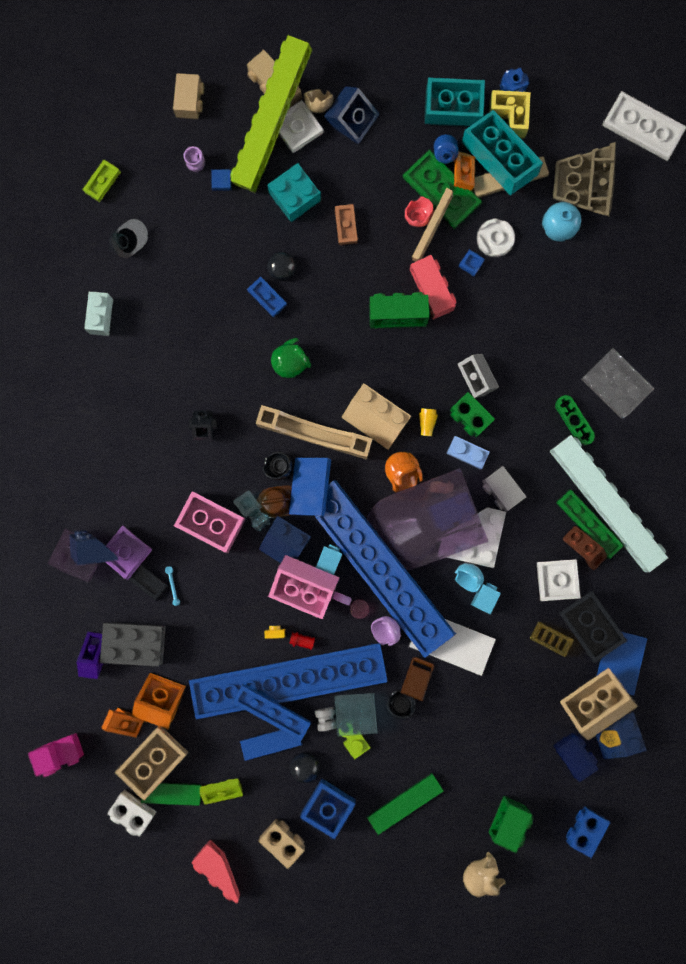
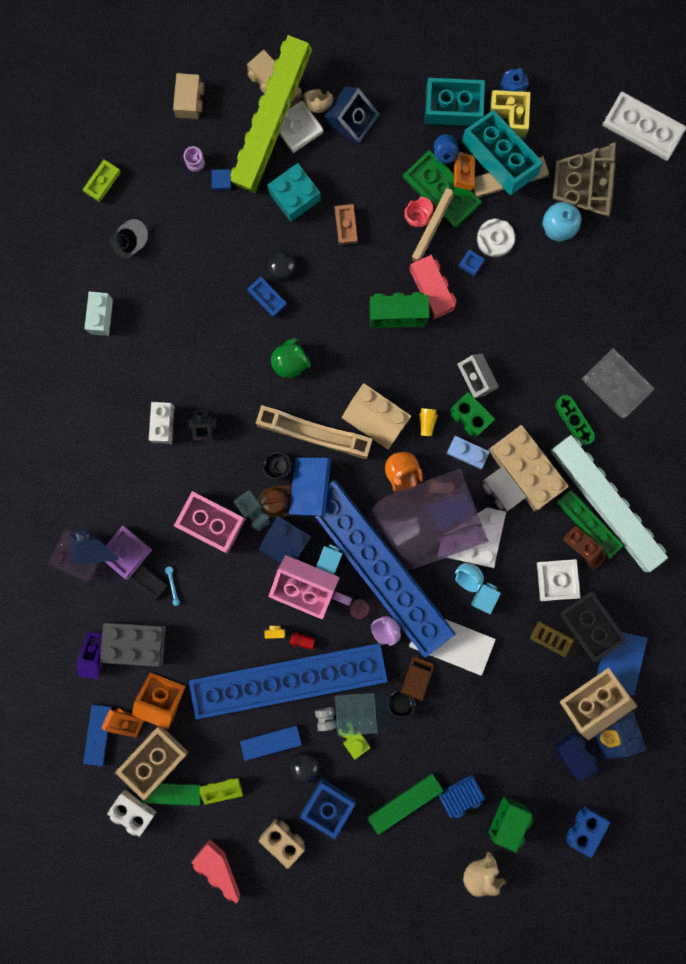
(50, 756): dark pink brick -> none
(96, 737): none -> blue tile
(161, 423): none -> white brick
(271, 712): blue plate -> none
(461, 797): none -> blue brick
(528, 467): none -> tan brick

